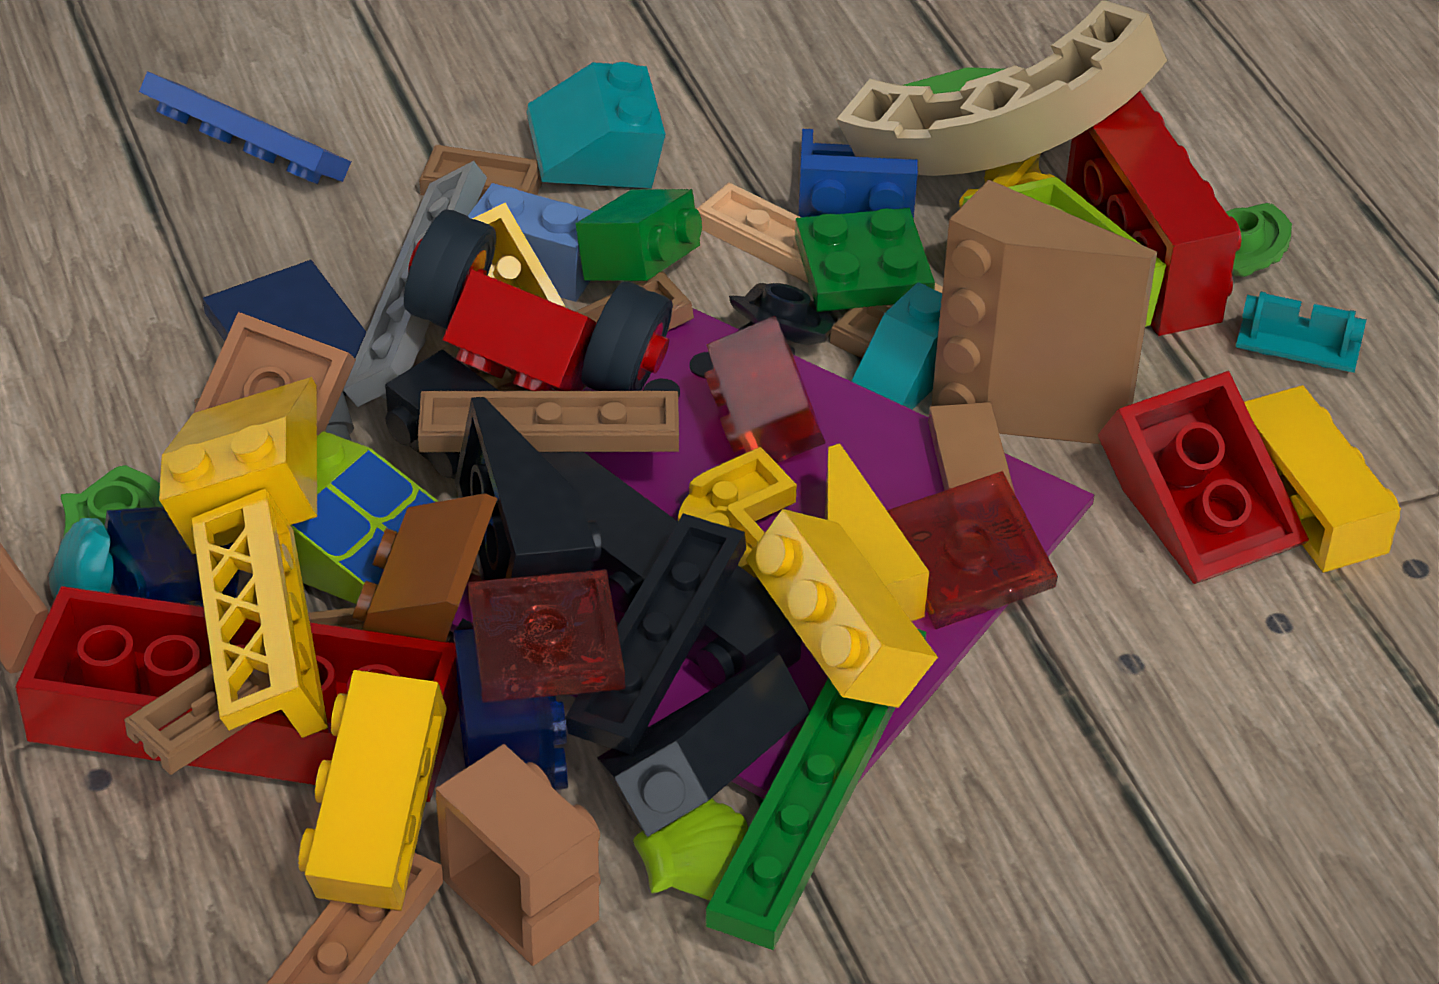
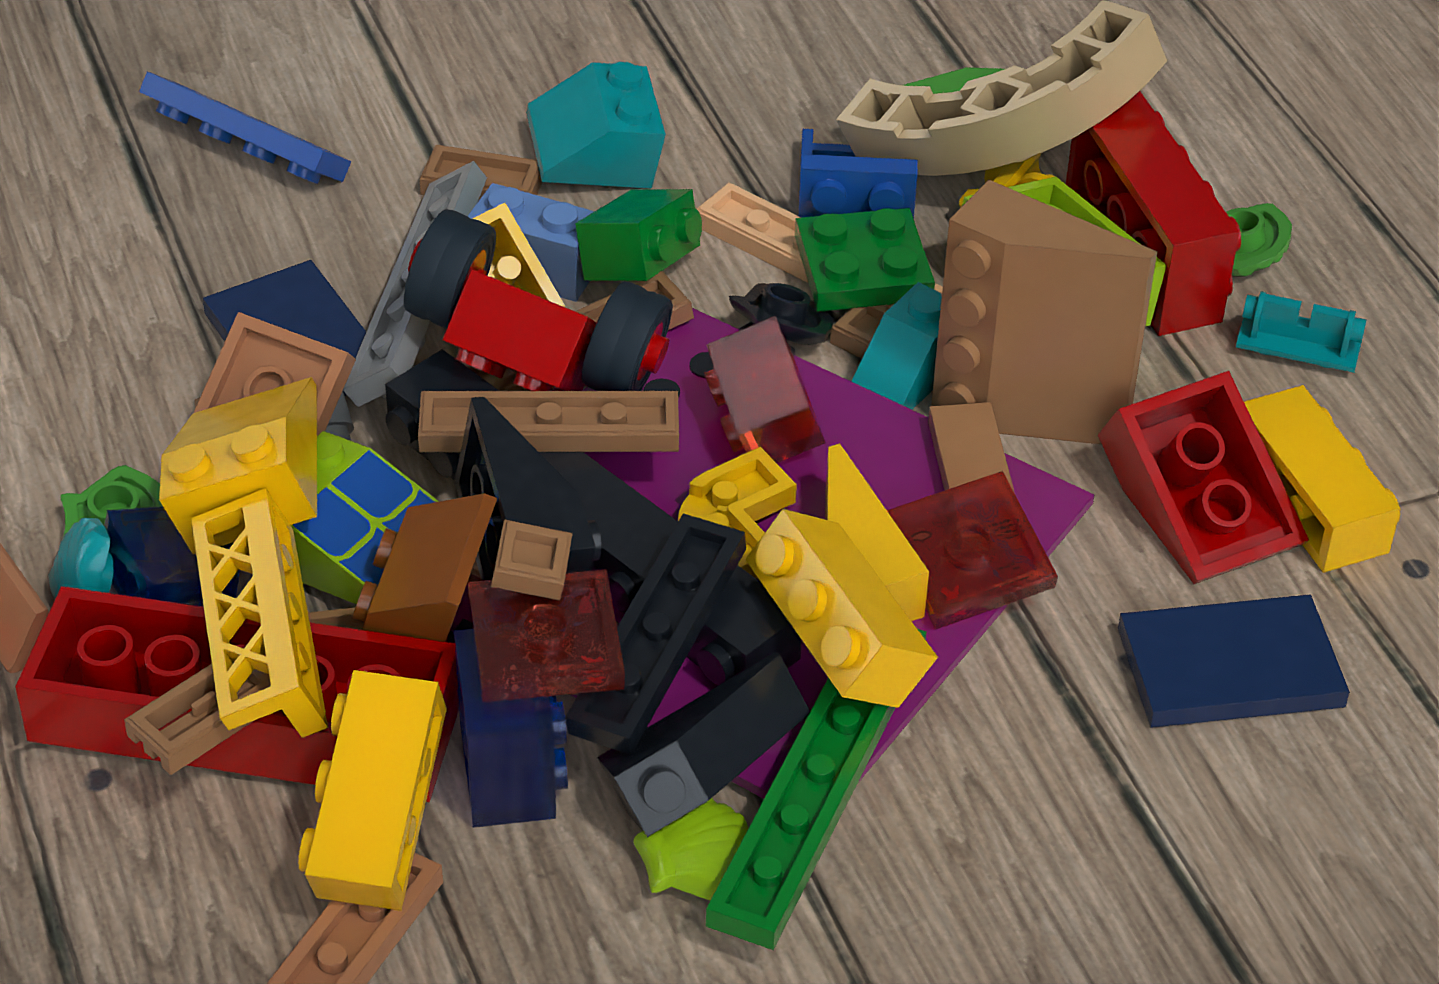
(519, 853): nougat piece -> none
(532, 560): none -> medium nougat tile
(1232, 660): none -> dark blue tile

